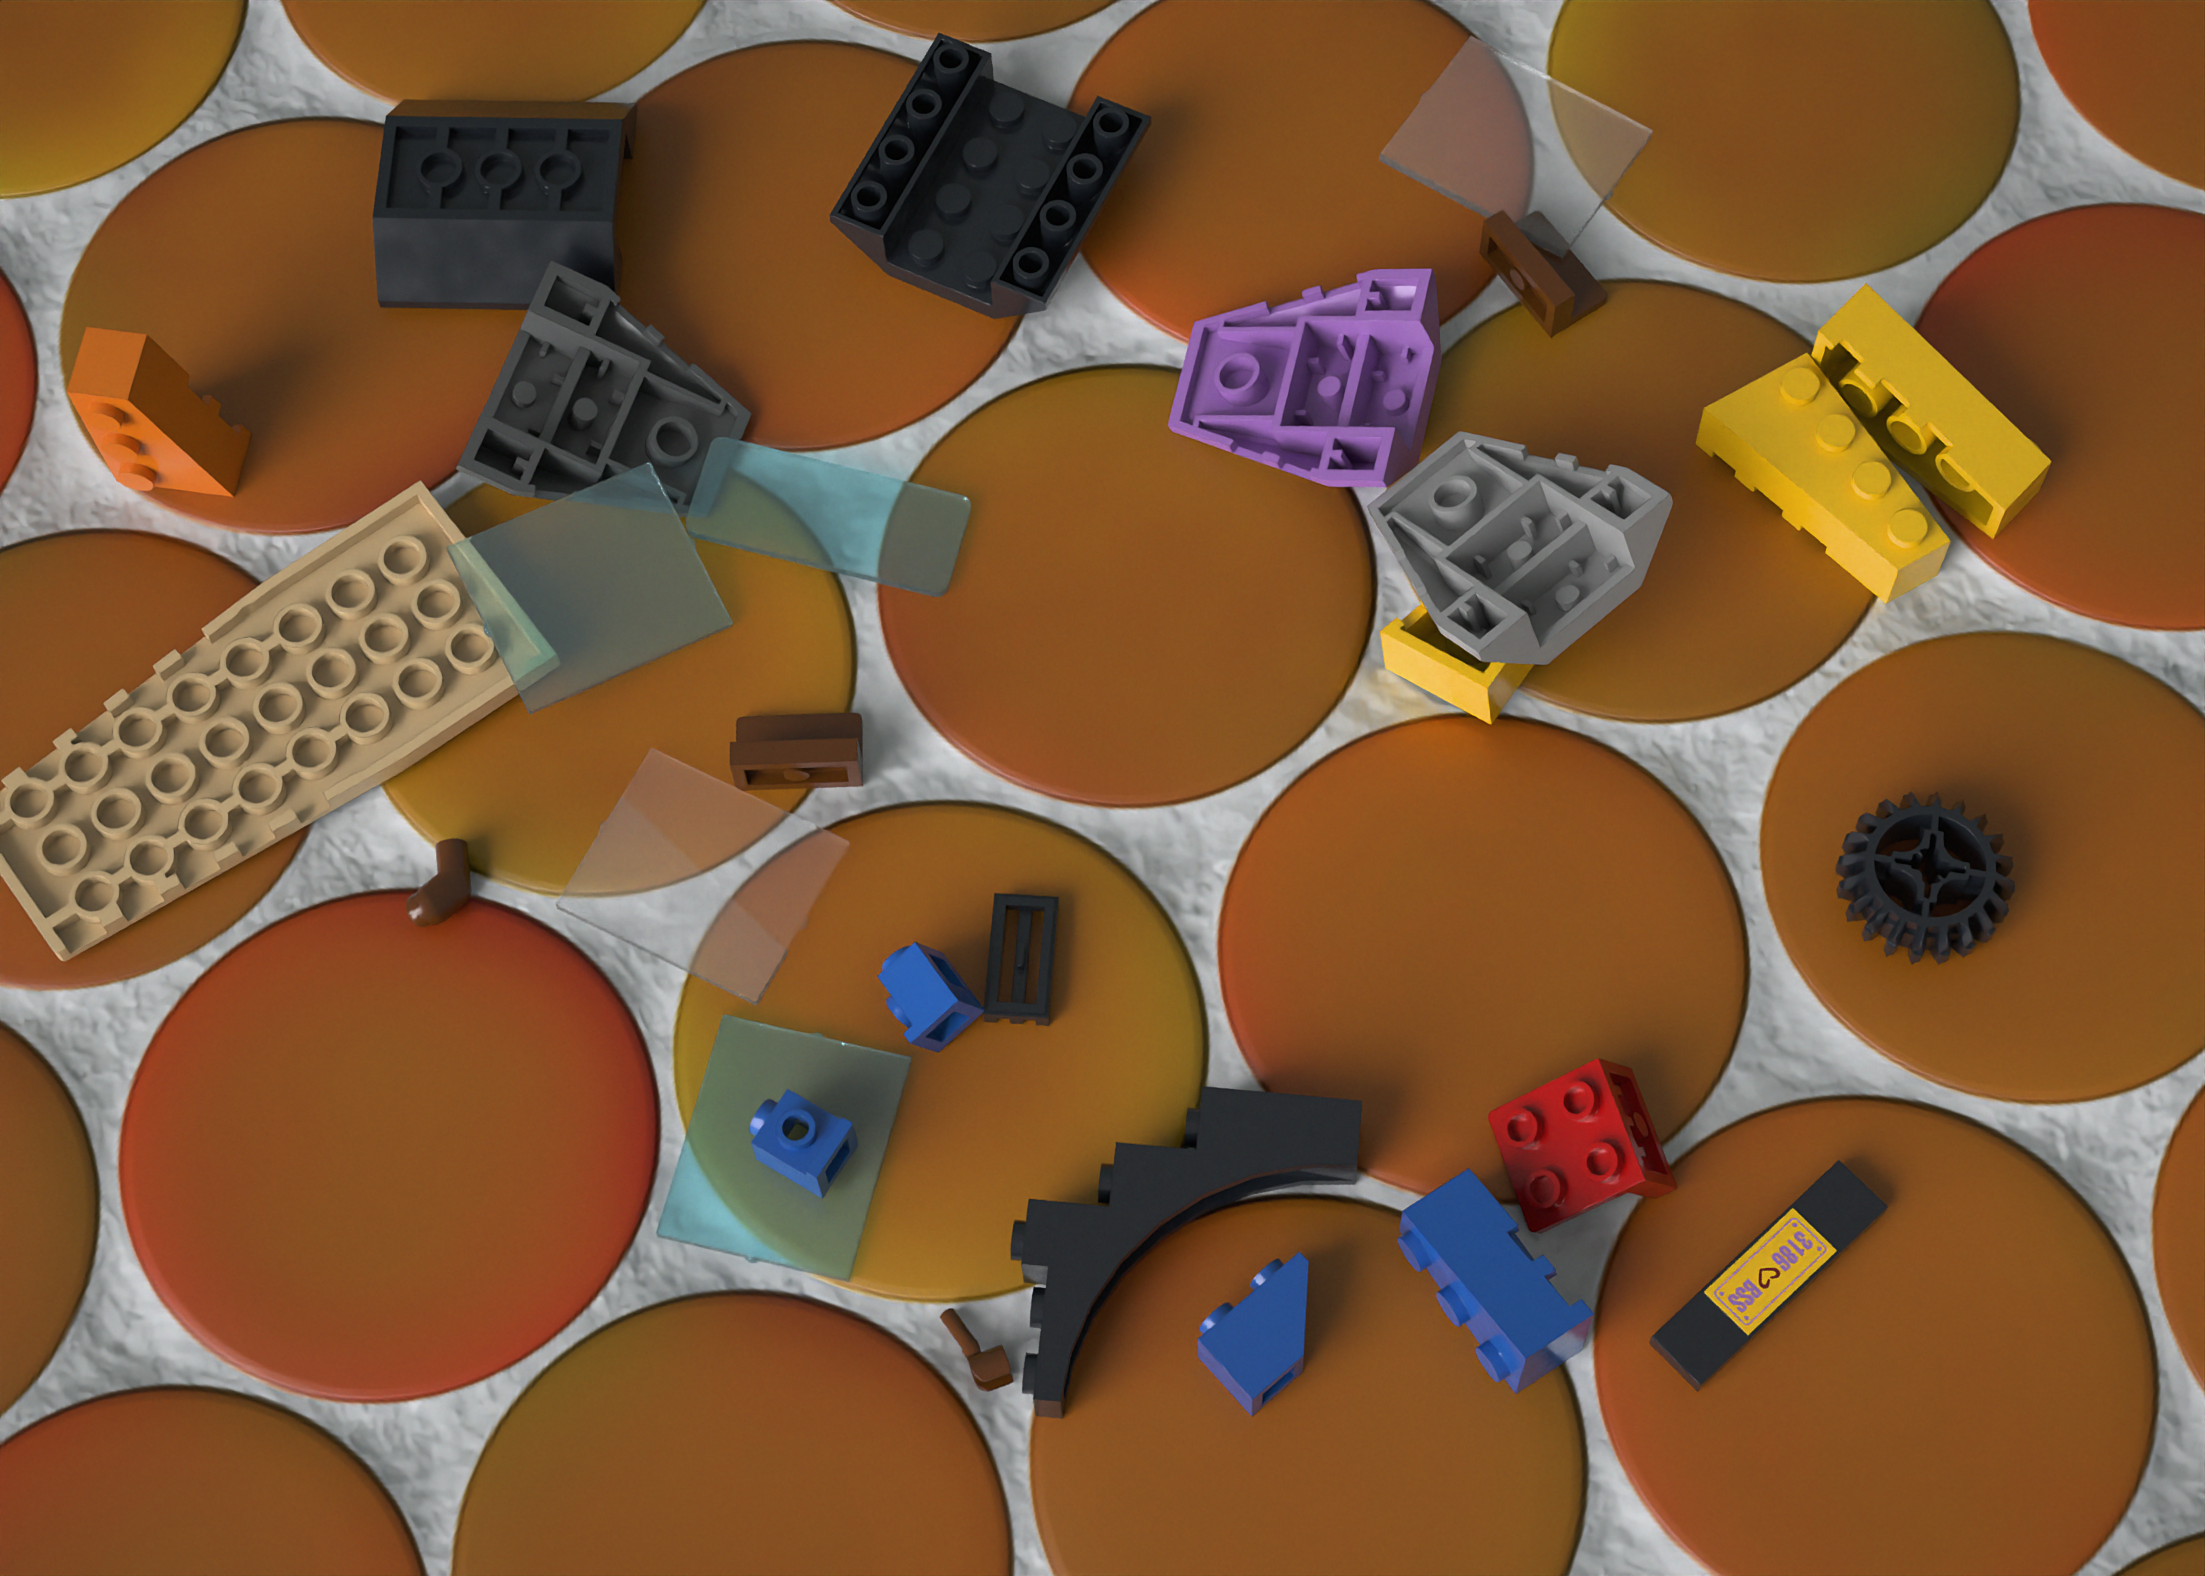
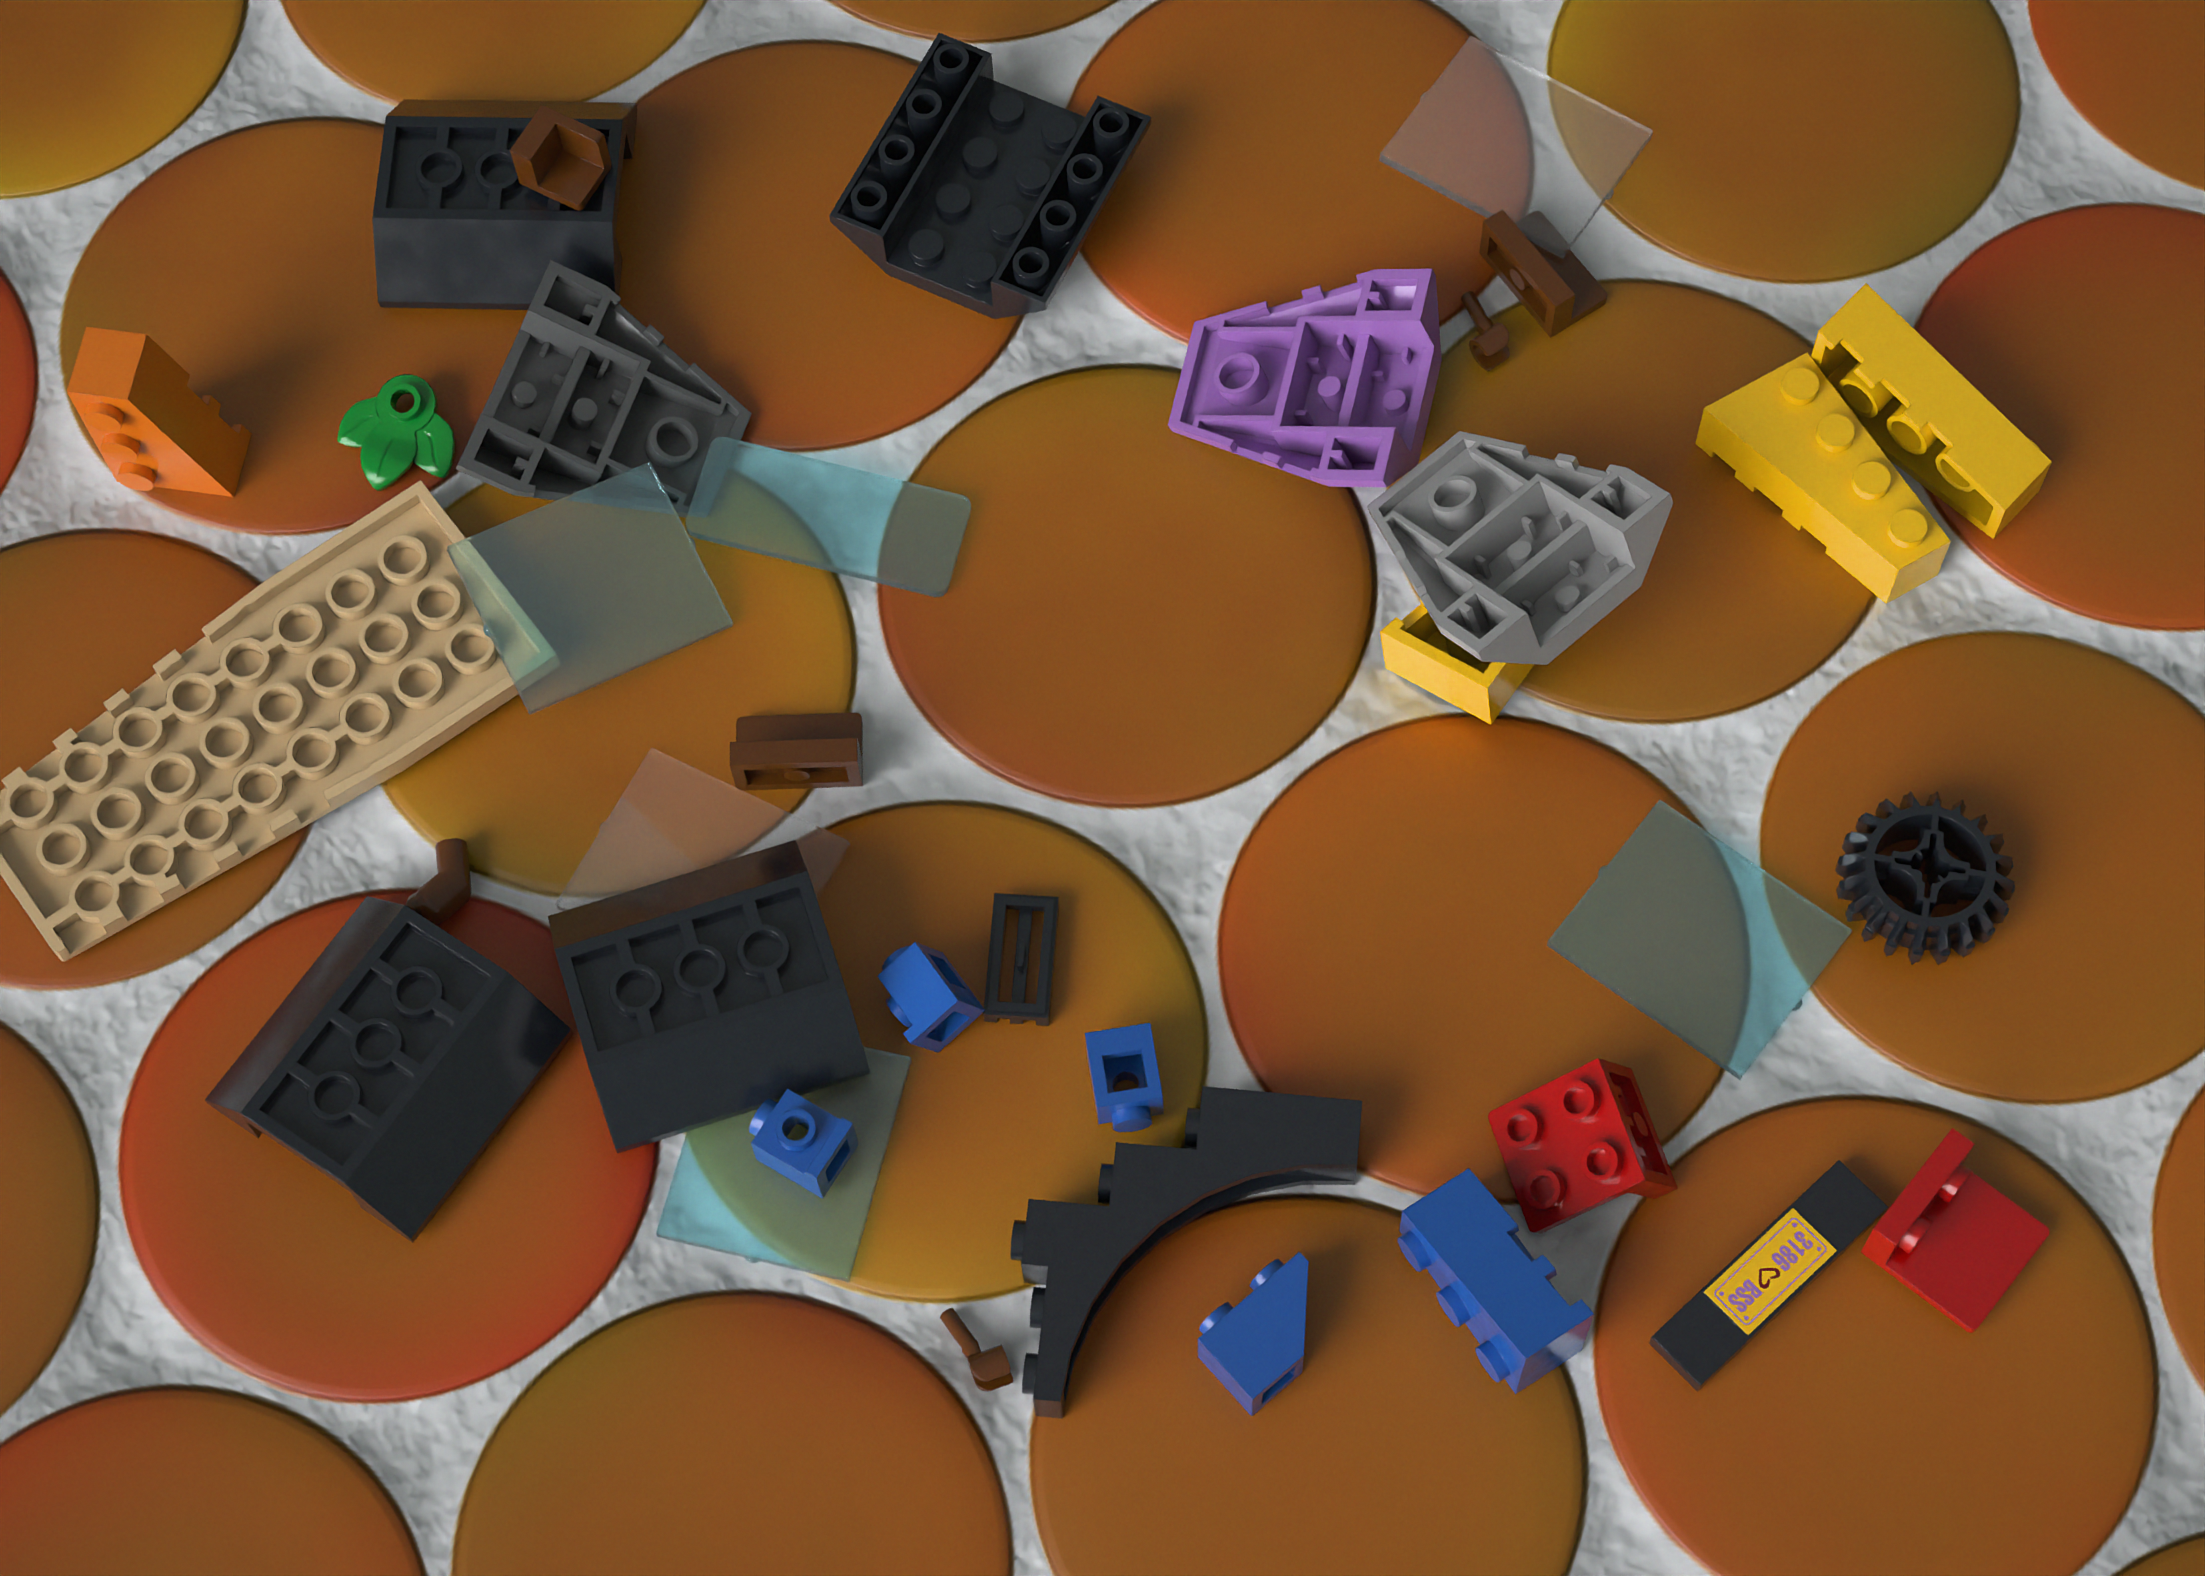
(393, 1063): none -> black slope
(396, 439): none -> green plate
(561, 158): none -> reddish brown panel
(707, 995): none -> black slope
(1122, 1056): none -> blue brick
(1491, 344): none -> reddish brown hand
(1699, 939): none -> clear light blue piece
(1955, 1237): none -> red bracket

